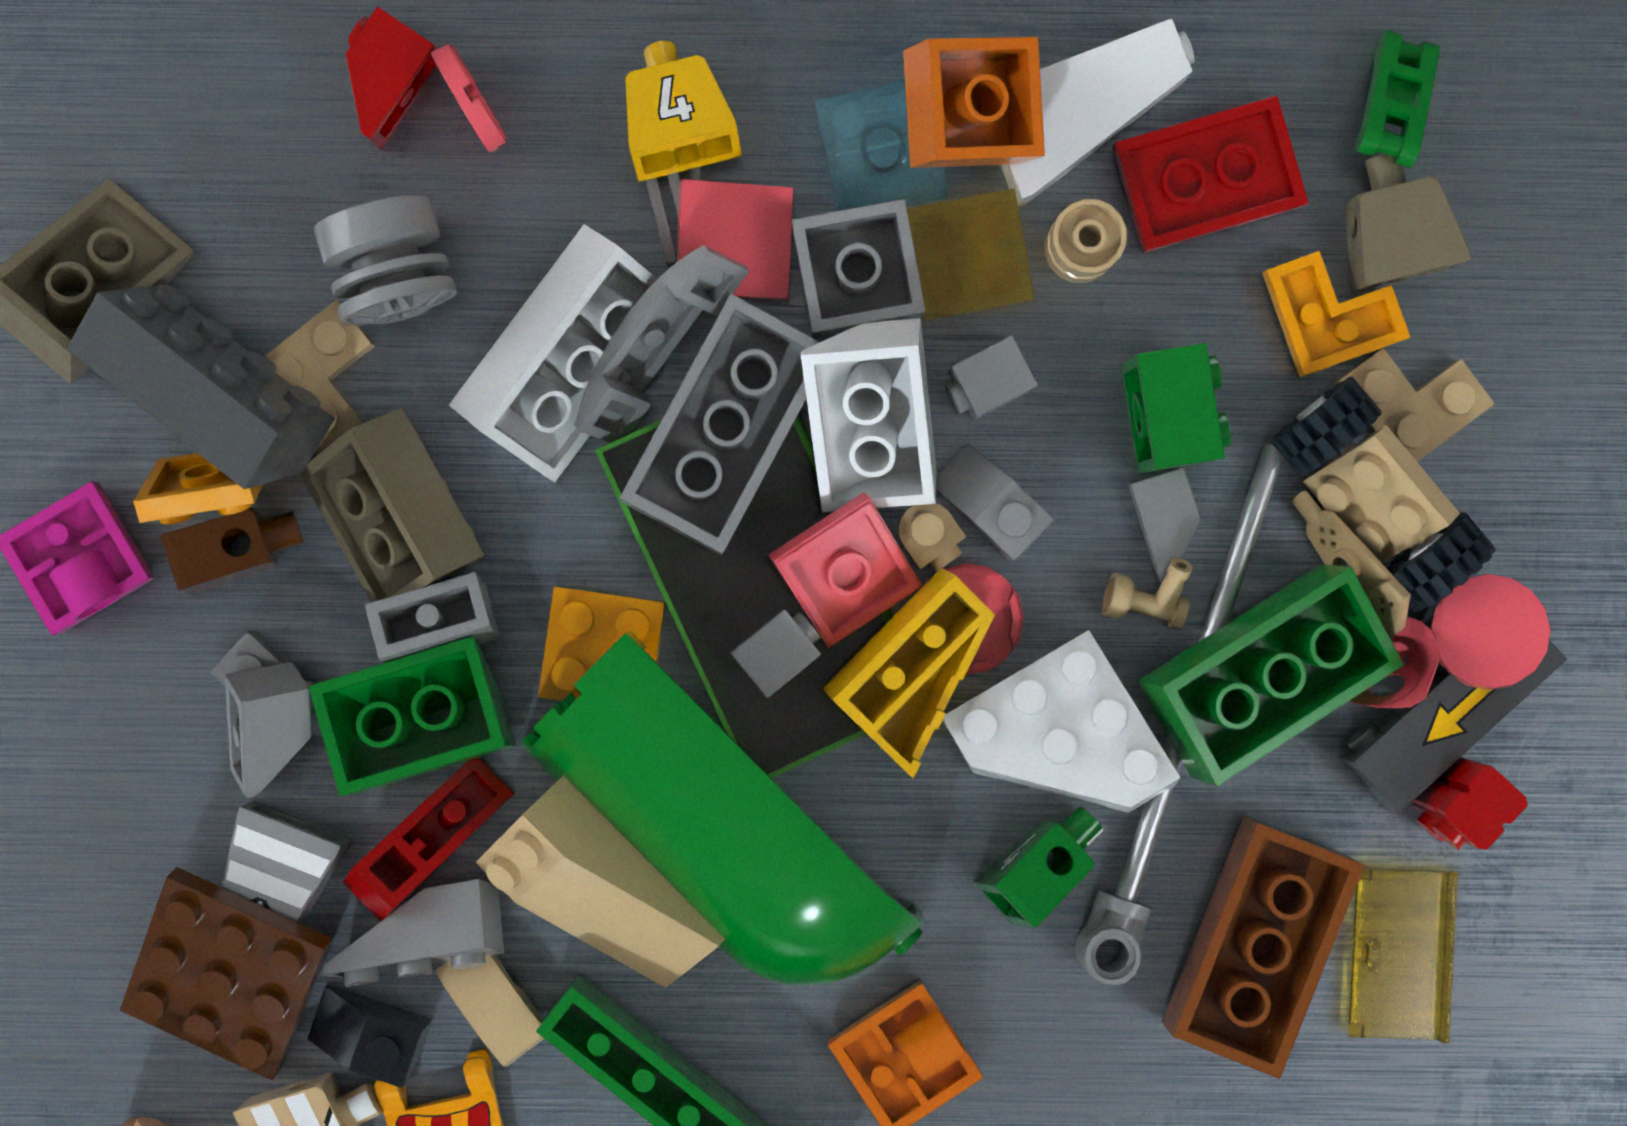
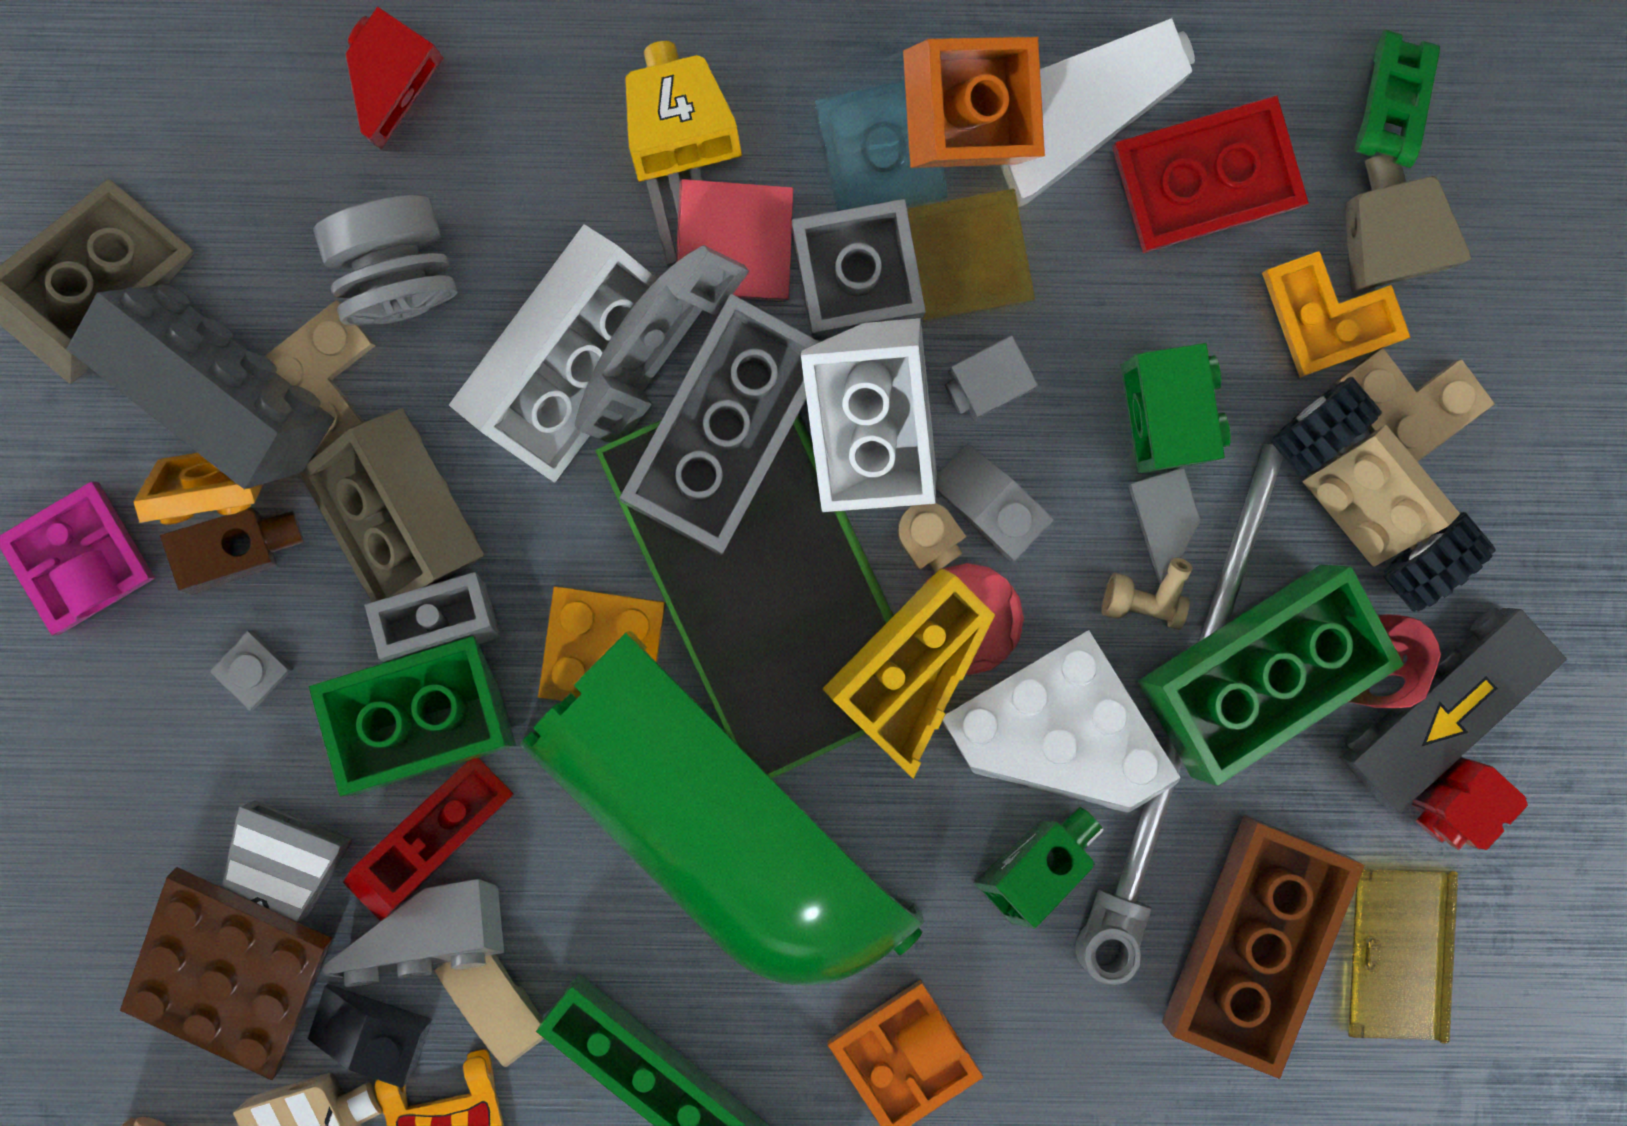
(266, 722): light grey slope -> none
(469, 97): coral tile -> none
(597, 886): tan slope -> none
(777, 651): light grey brick -> none
(846, 570): coral tile -> none
(1085, 241): tan wheel -> none
(1381, 587): tan piece -> none
(1491, 632): coral tile -> none

